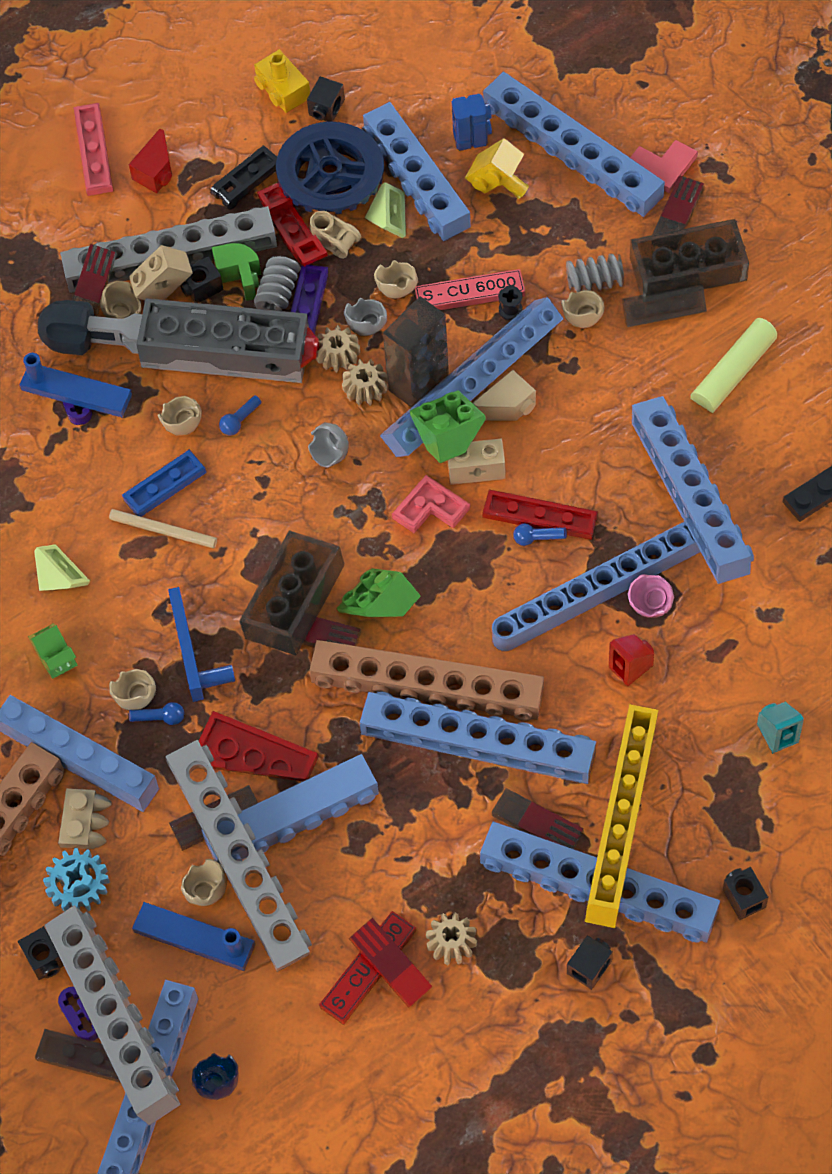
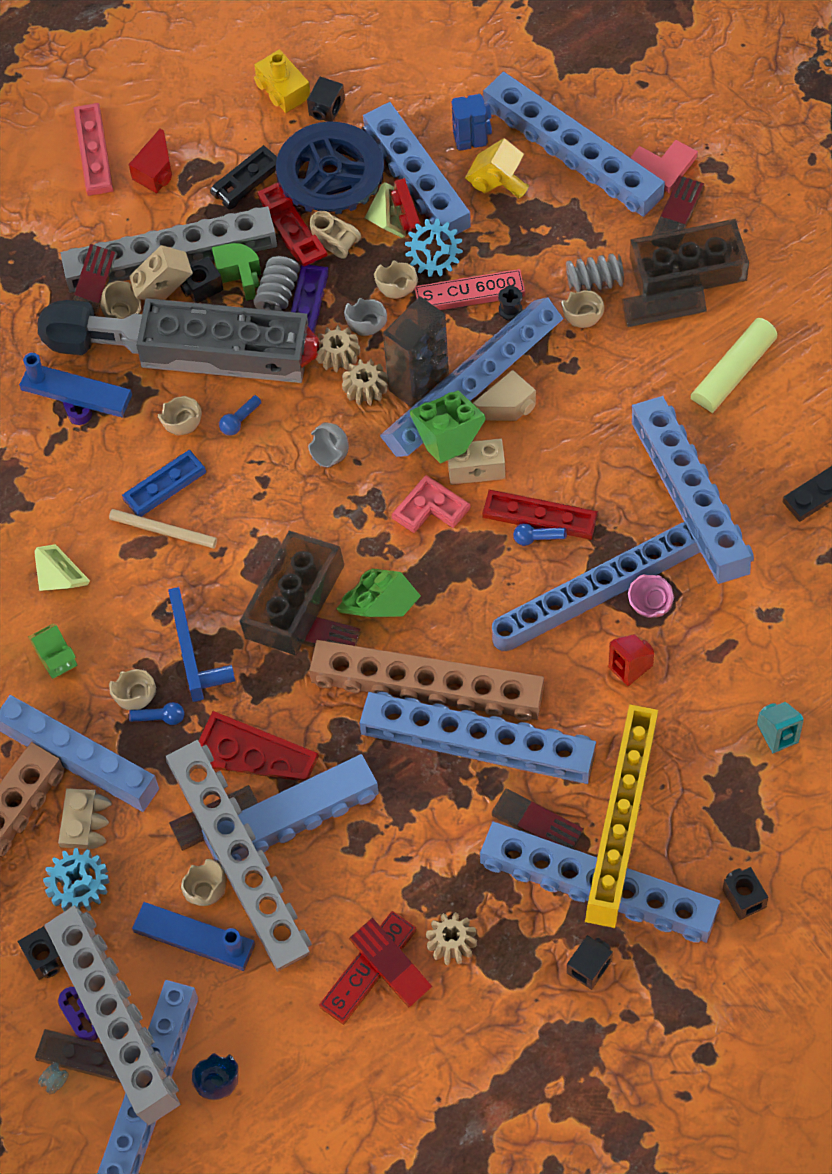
(53, 1078): none -> clear light blue bush
(402, 198): none -> red plate
(422, 245): none -> medium azure gear

